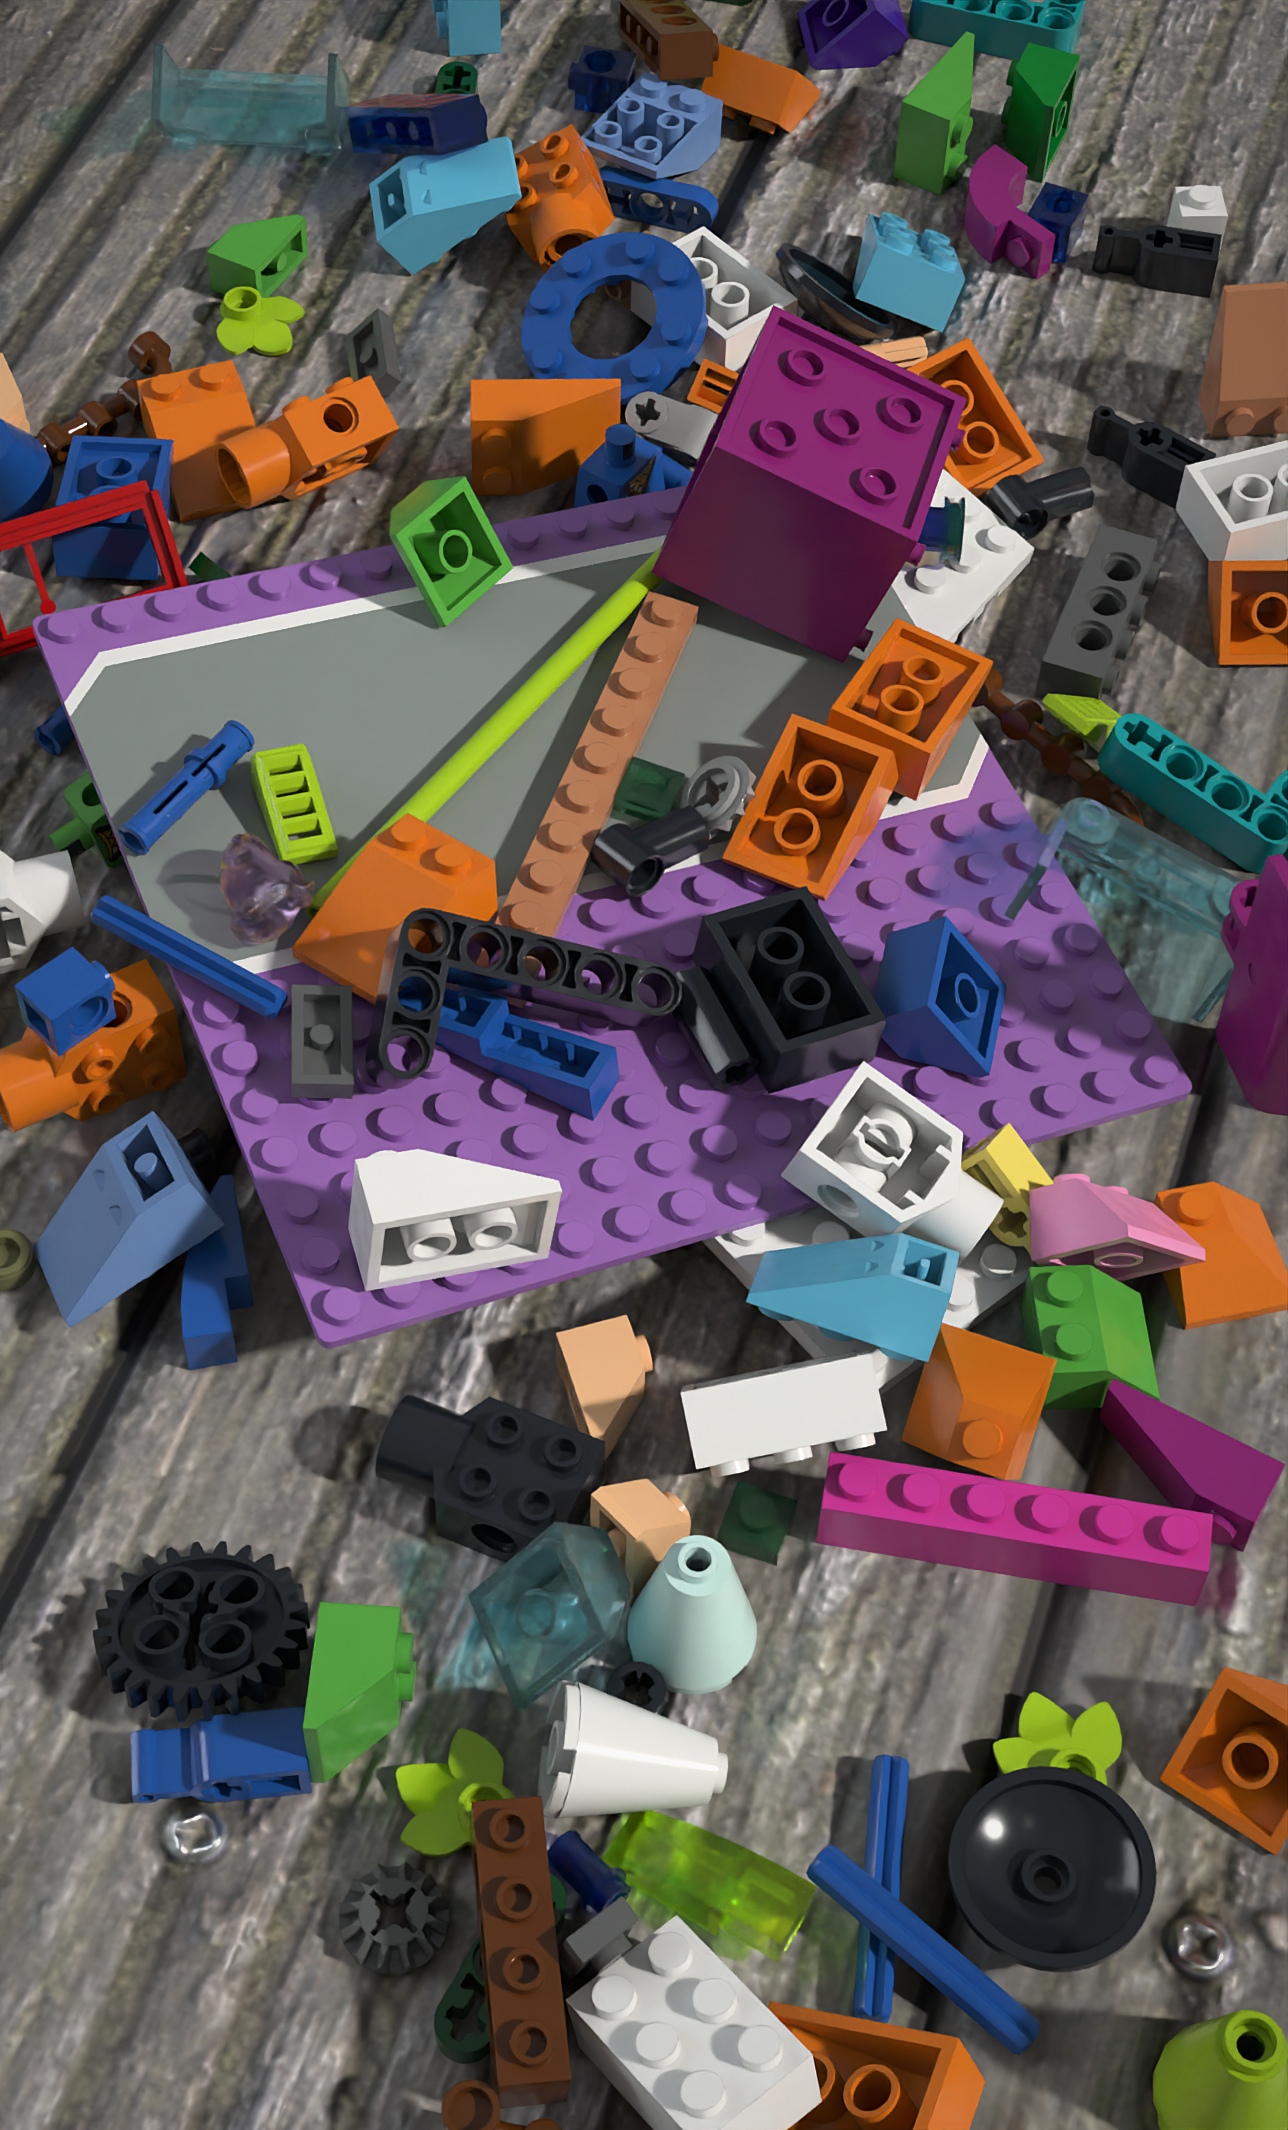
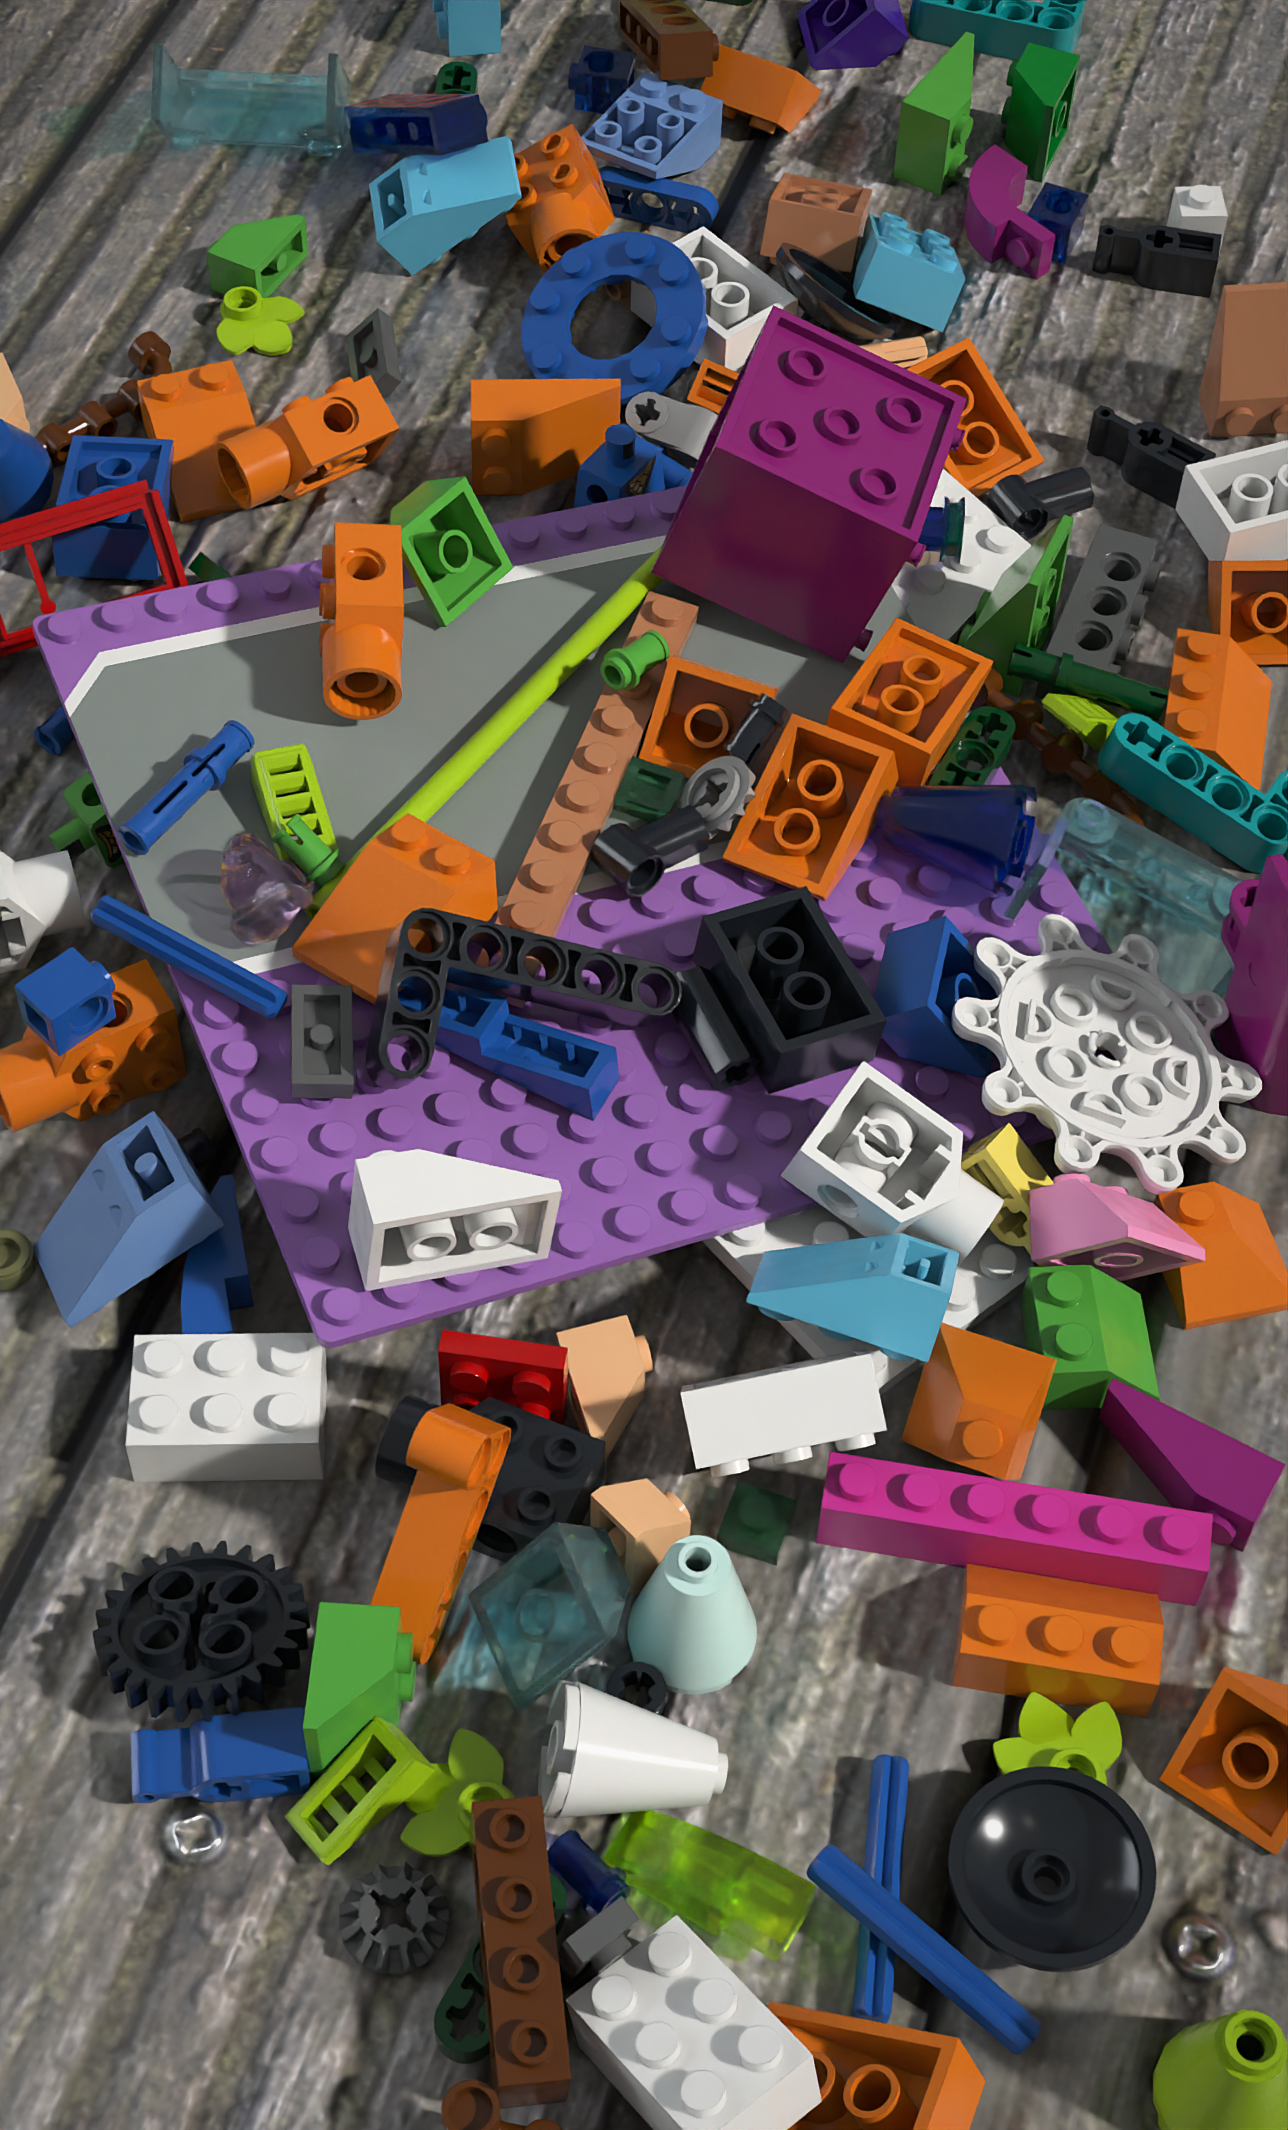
(227, 1407): none -> white brick
(312, 854): none -> bright green pin
(365, 620): none -> orange brick
(372, 1806): none -> lime slope
(456, 1473): none -> orange beam
(505, 1369): none -> red plate
(625, 666): none -> bright green pin
(697, 714): none -> orange slope
(756, 729): none -> black pin
(818, 218): none -> nougat slope
(963, 829): none -> clear blue cone
(969, 747): none -> dark green beam
(1021, 604): none -> bright green slope
(1058, 1640): none -> orange slope
(1067, 1006): none -> white plate
(1086, 681): none -> dark green pin
(1218, 702): none -> orange slope

